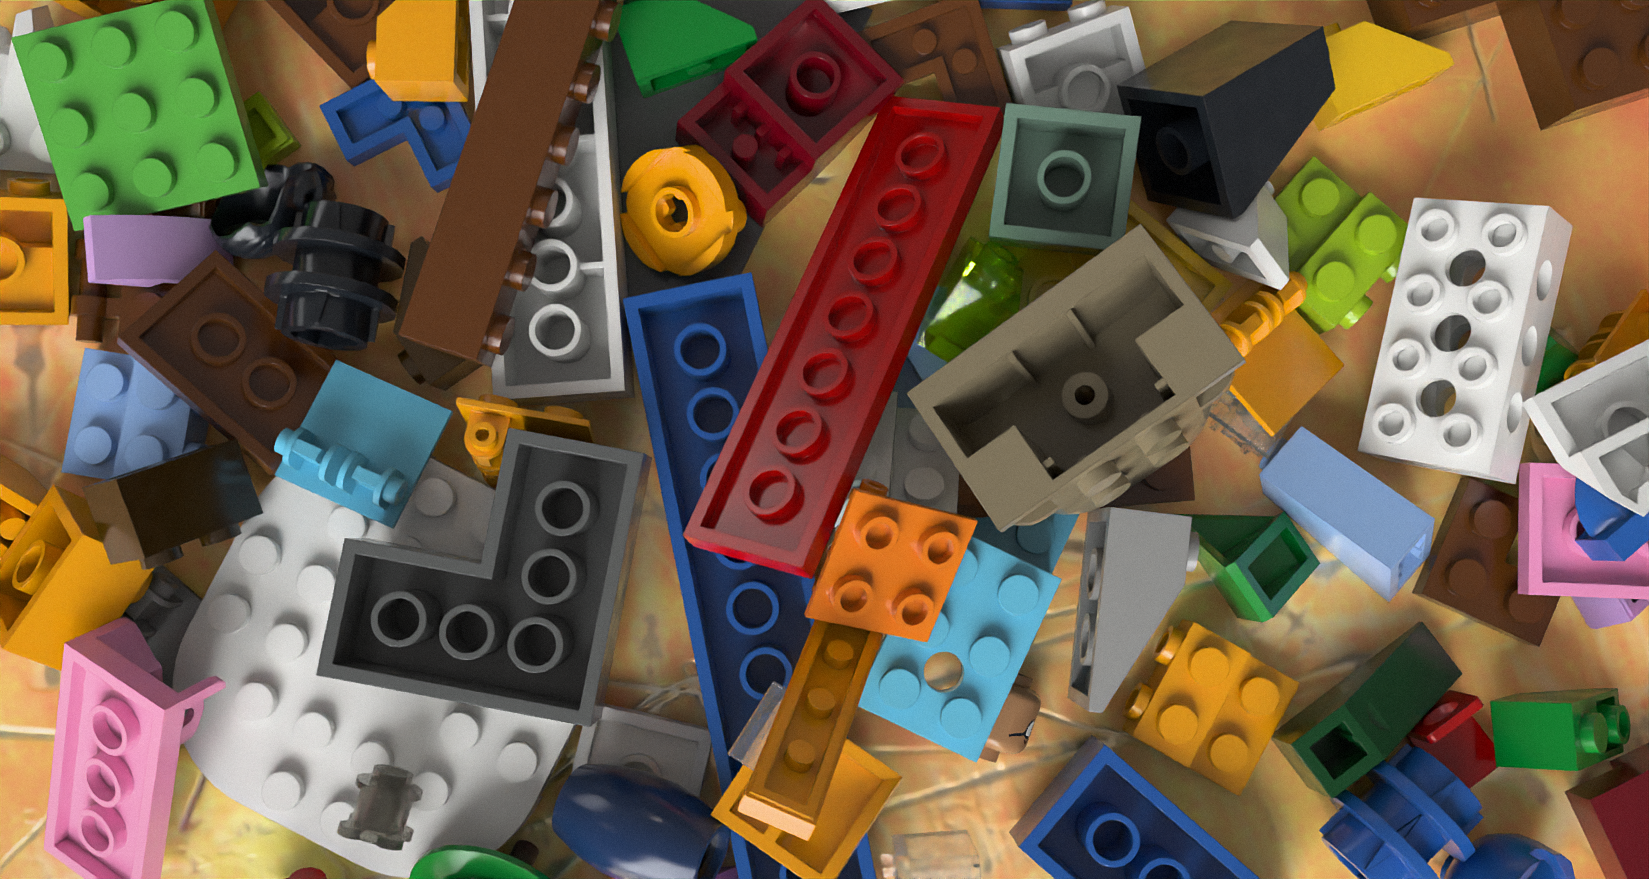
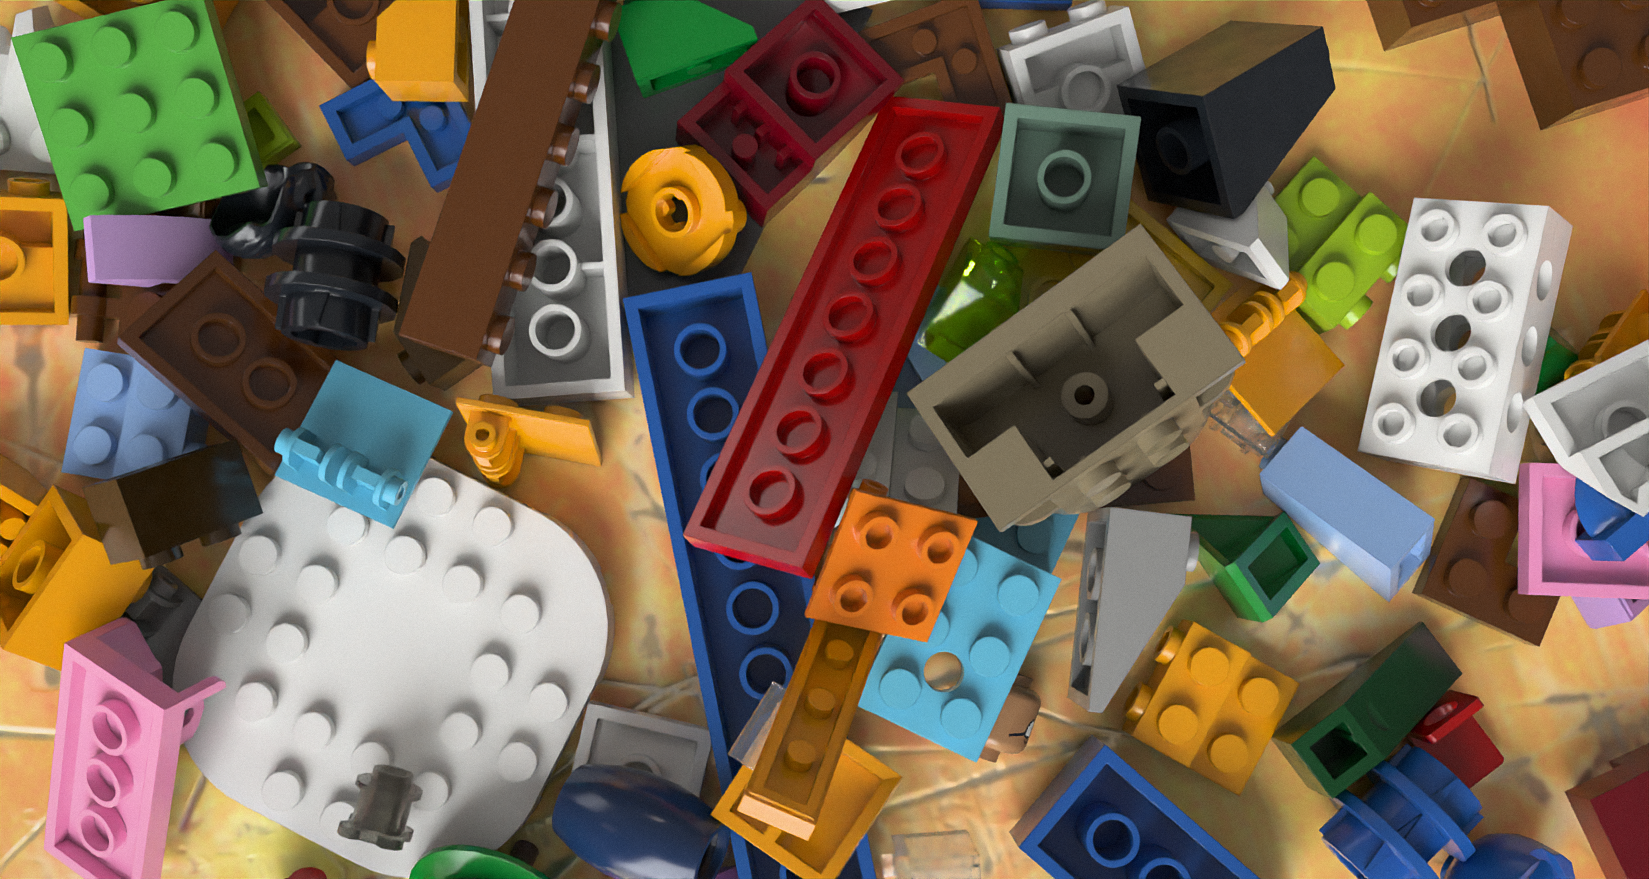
(528, 621): dark grey brick -> none
(1373, 68): yellow slope -> none
(1559, 728): green slope -> none

